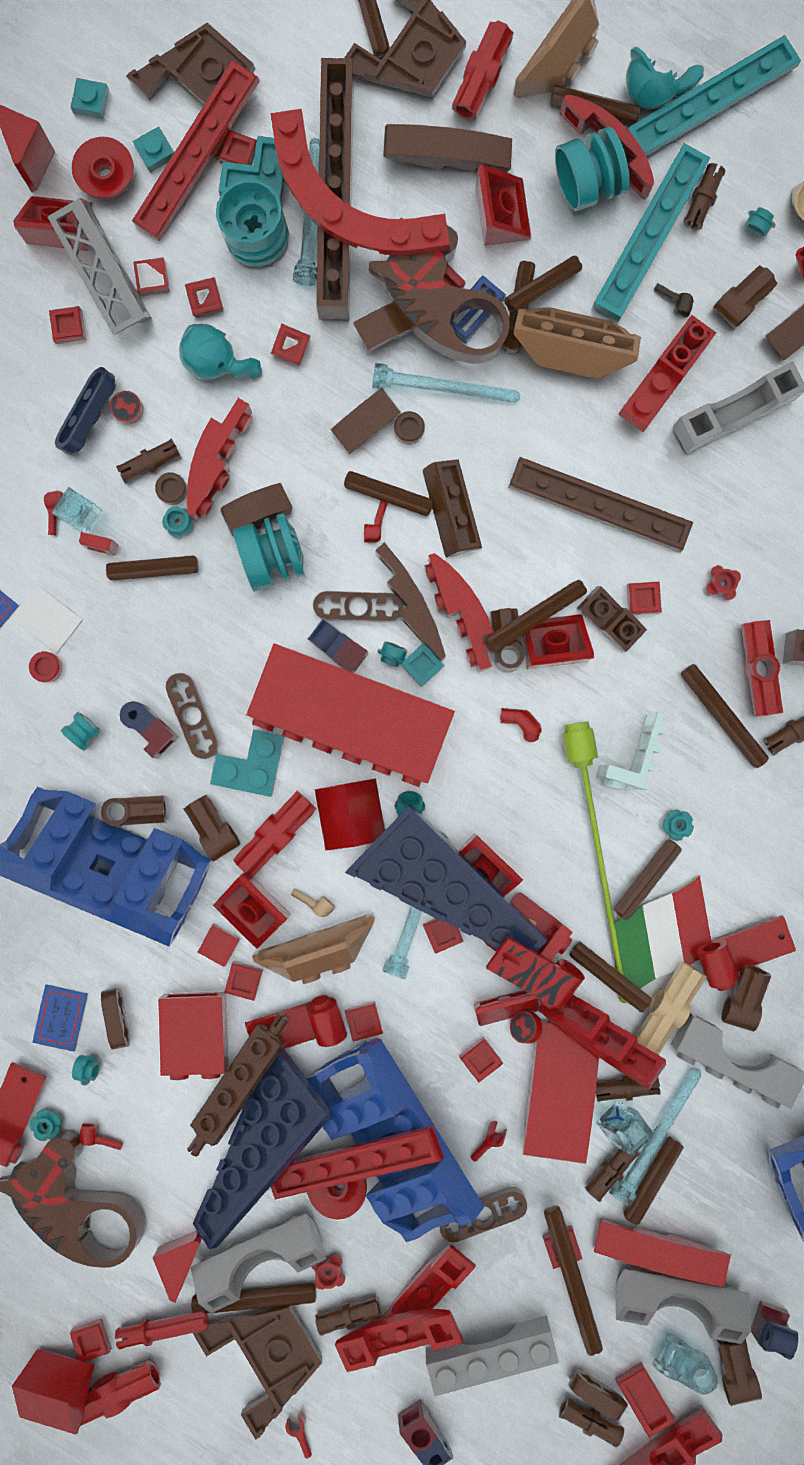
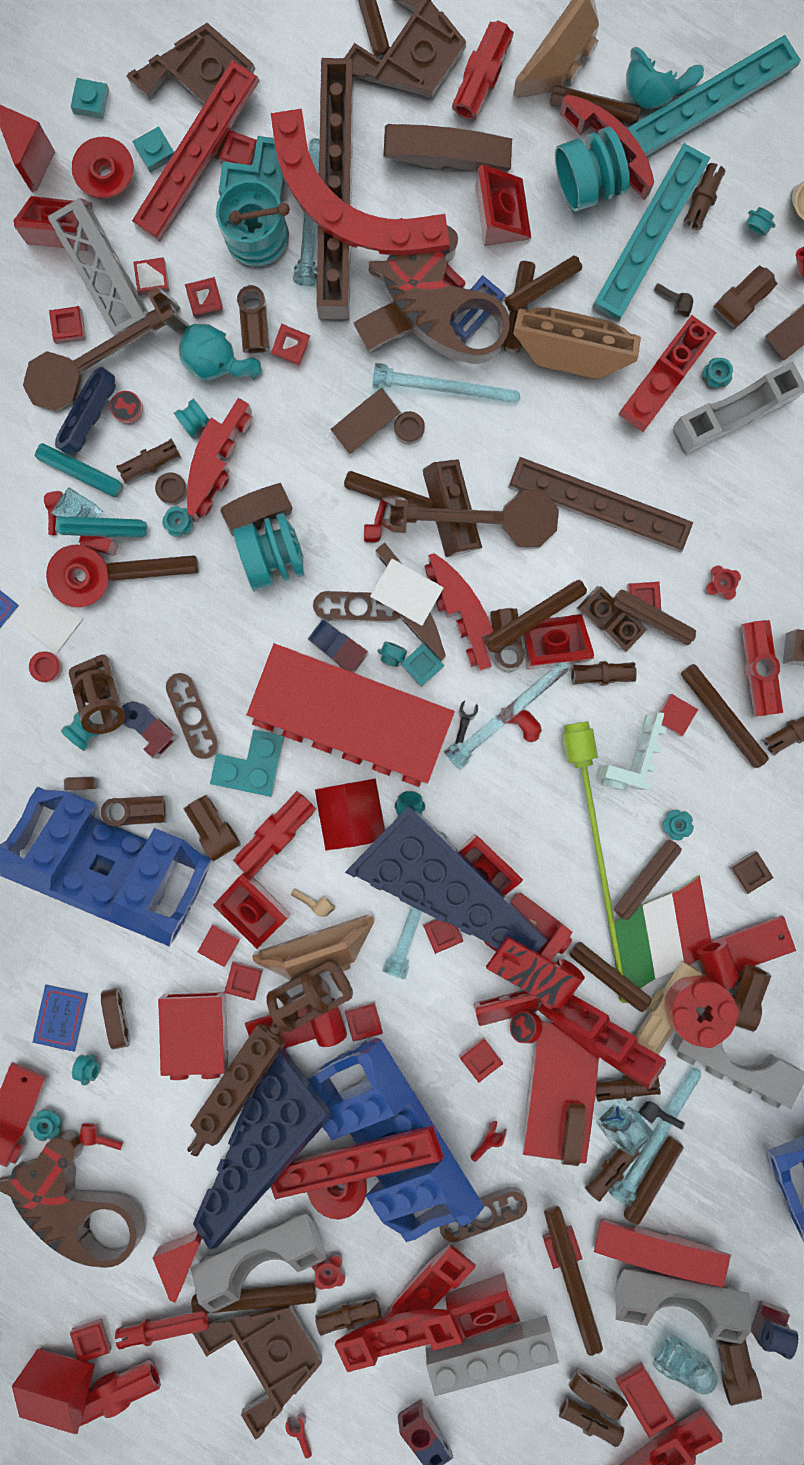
(55, 379): none -> reddish brown piece
(63, 580): none -> red dish
(78, 470): none -> teal axle
(79, 783): none -> reddish brown tile
(95, 688): none -> reddish brown piece
(100, 527): none -> teal axle
(192, 418): none -> teal wheel
(236, 217): none -> reddish brown hinge
(253, 321): none -> reddish brown piece
(315, 992): none -> reddish brown piece
(406, 592): none -> white sticker
(461, 752): none -> clear light blue piece
(464, 722): none -> black hand
(482, 1306): none -> red slope
(527, 518): none -> reddish brown piece
(573, 1134): none -> reddish brown beam
(603, 673): none -> reddish brown pin
(651, 1111): none -> black hand
(654, 617): none -> reddish brown axle
(677, 714): none -> red tile
(706, 1028): none -> red brick
(718, 364): none -> teal plate
(751, 872): none -> reddish brown tile

